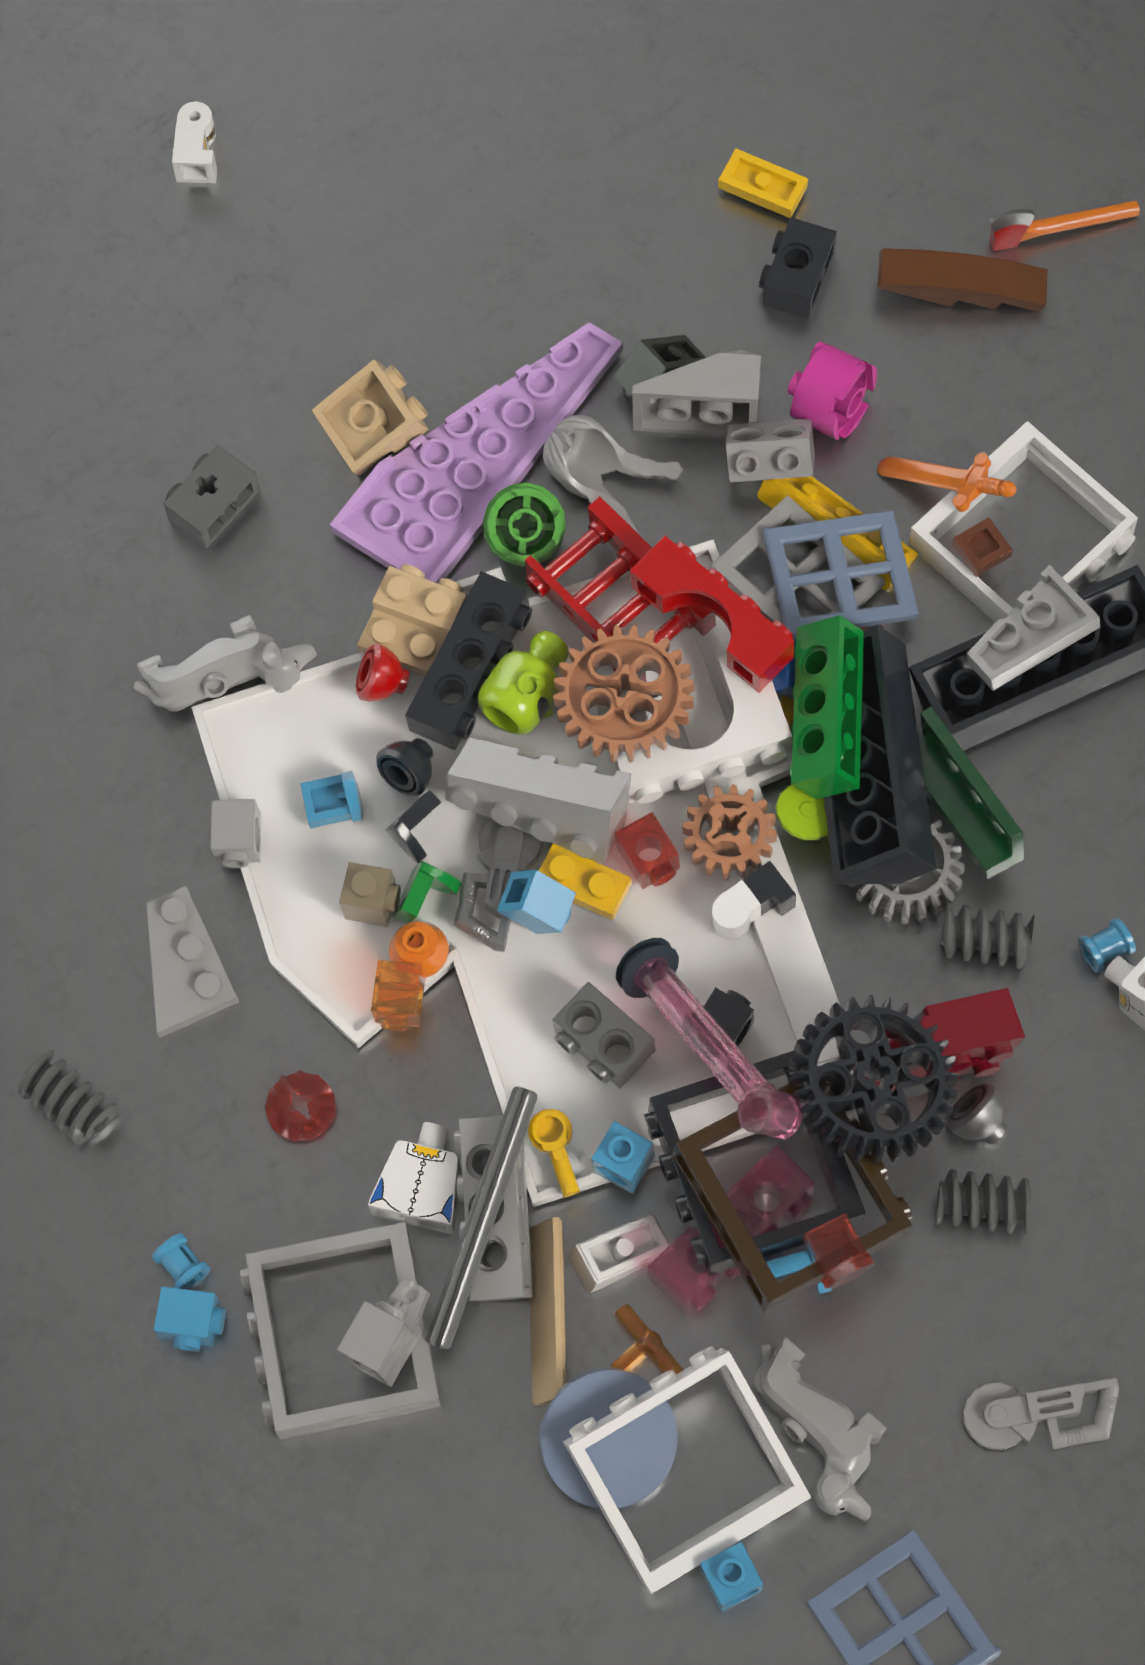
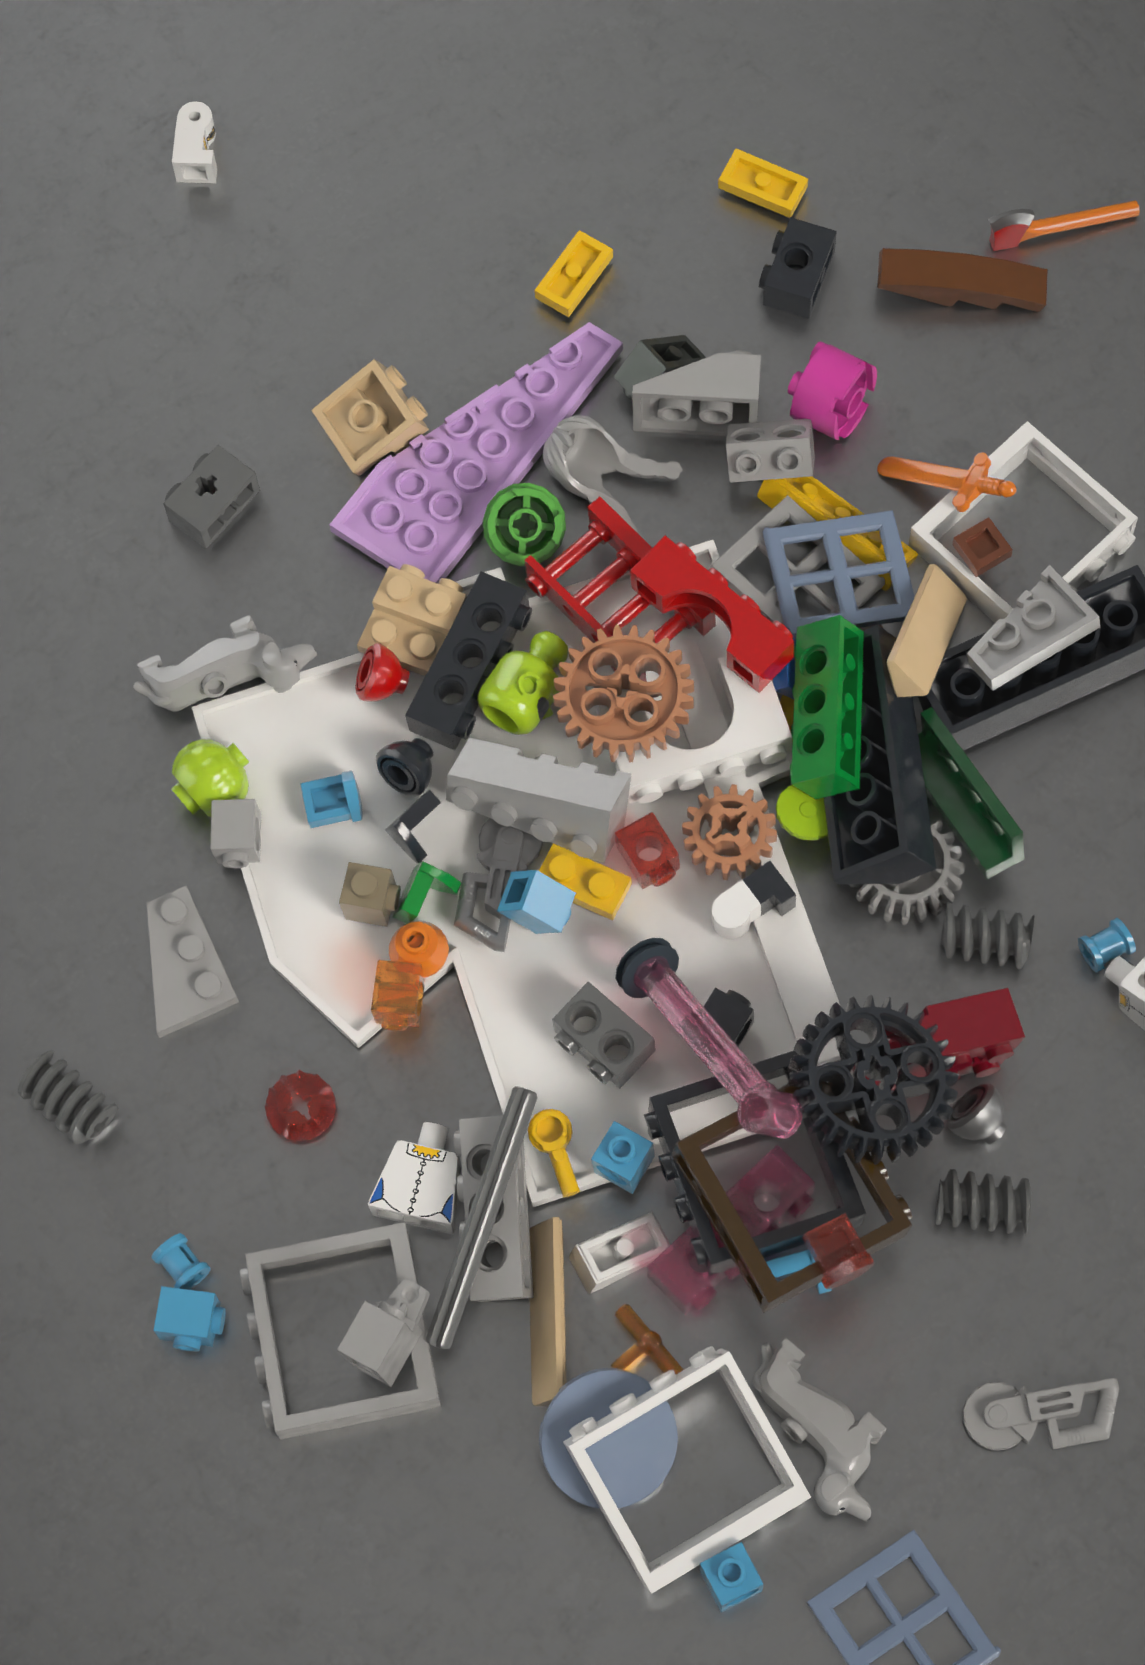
(209, 773): none -> lime plant
(573, 273): none -> yellow plate
(925, 634): none -> tan slope

